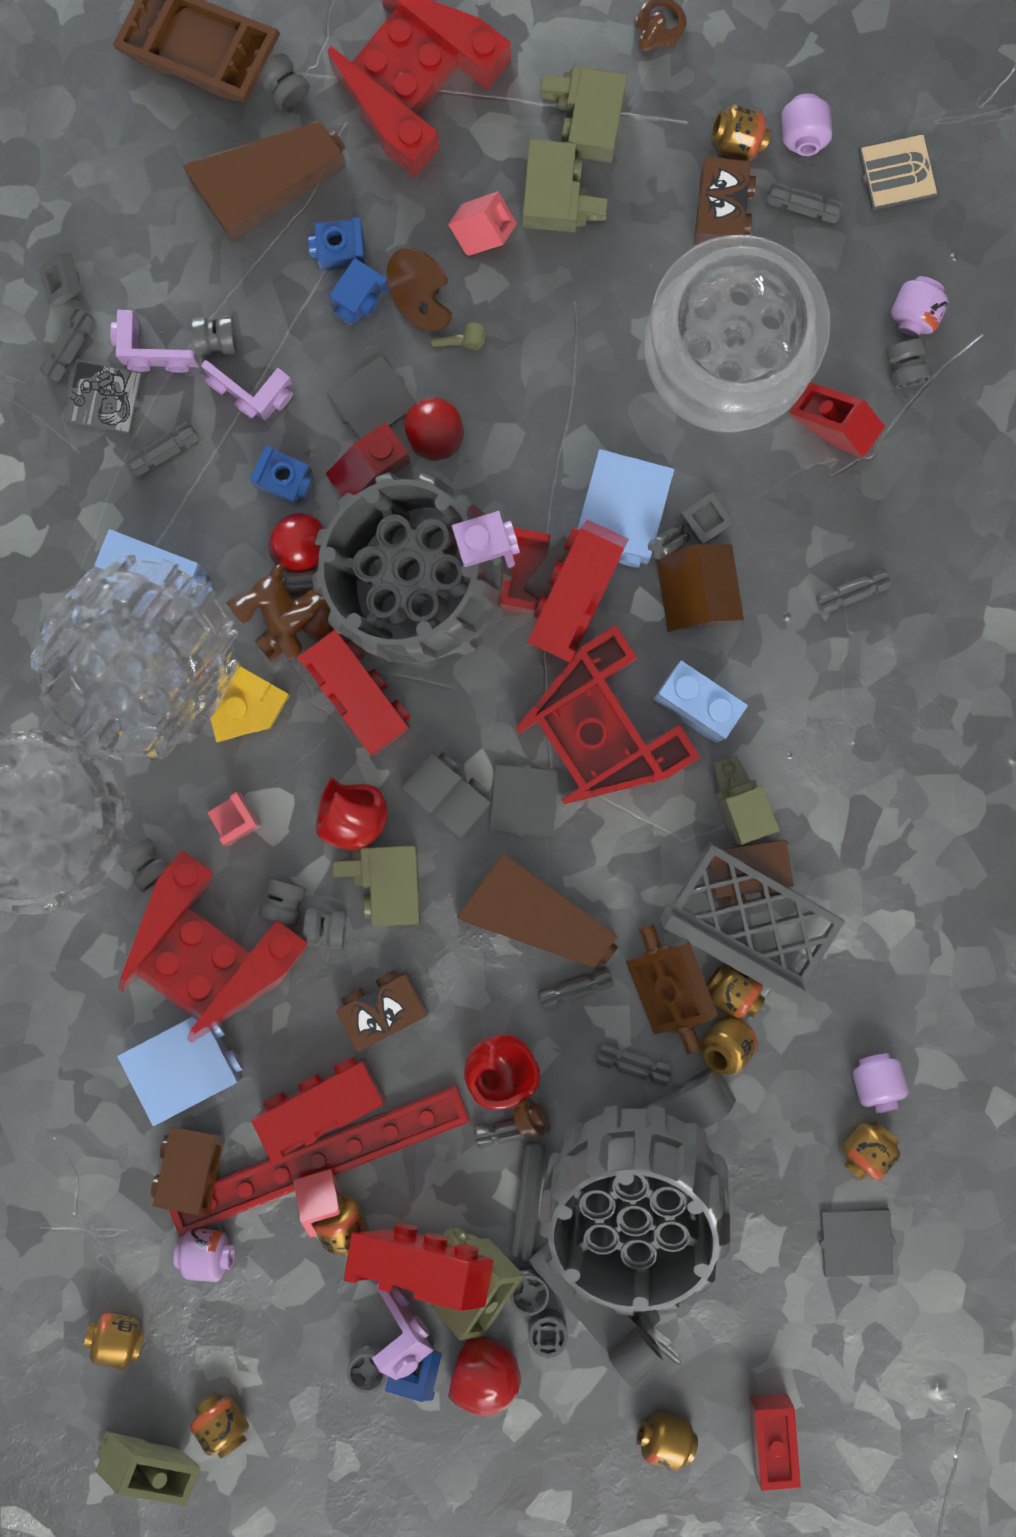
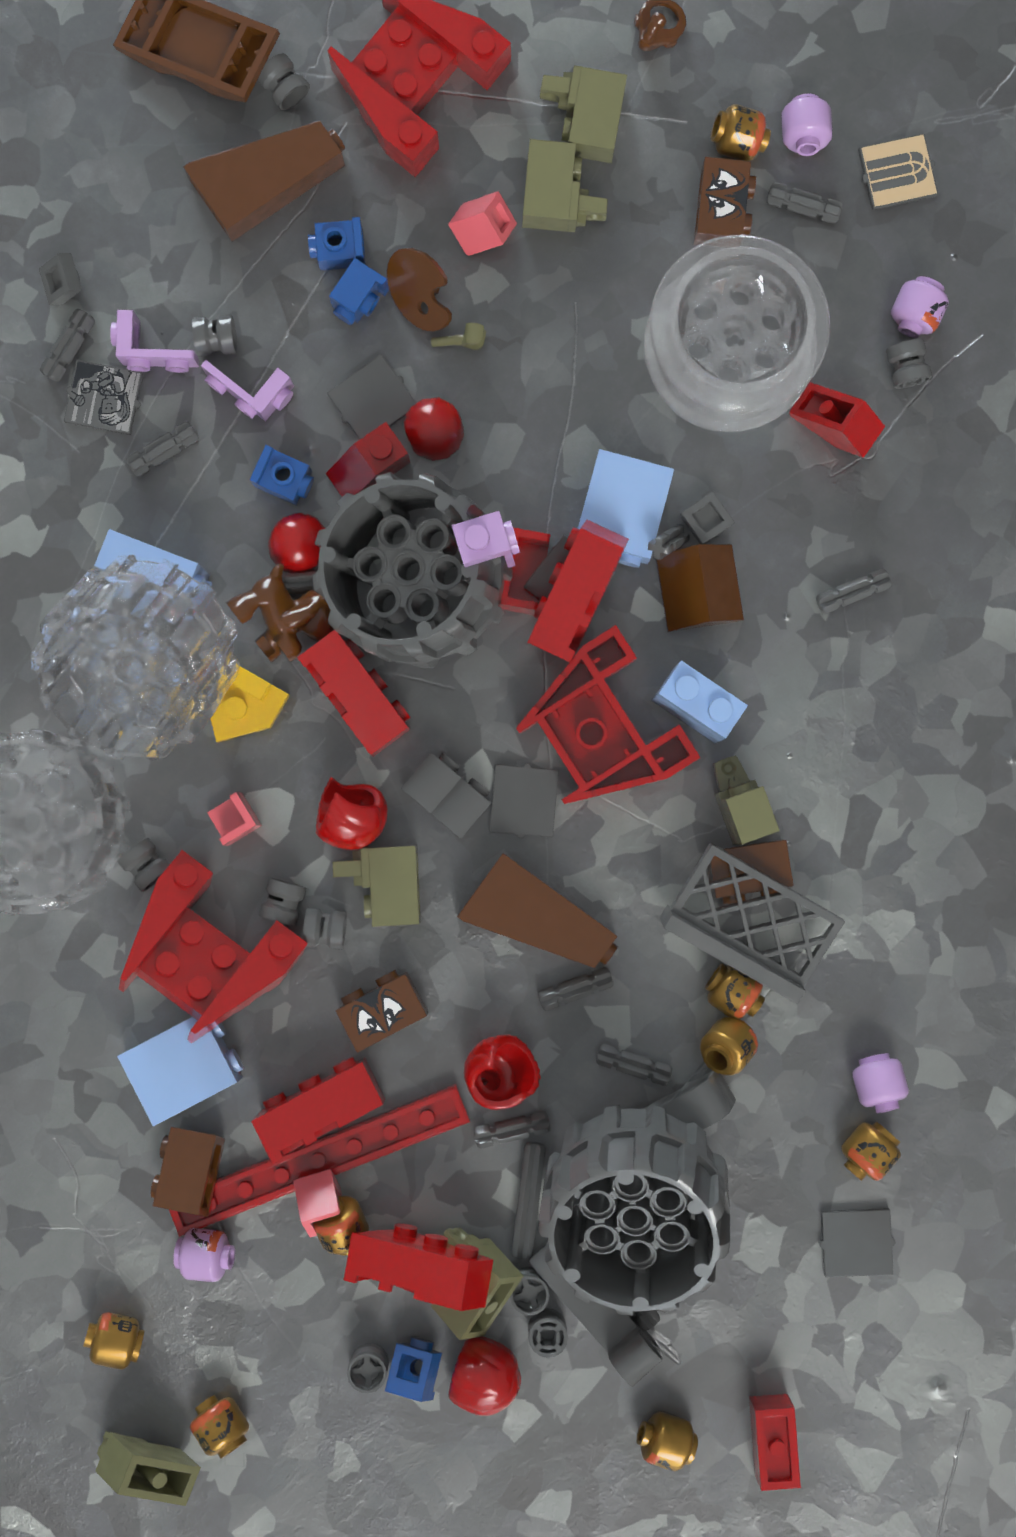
(411, 1347): lavender bracket -> none
(530, 1118): reddish brown plate -> none
(671, 988): reddish brown plate -> none

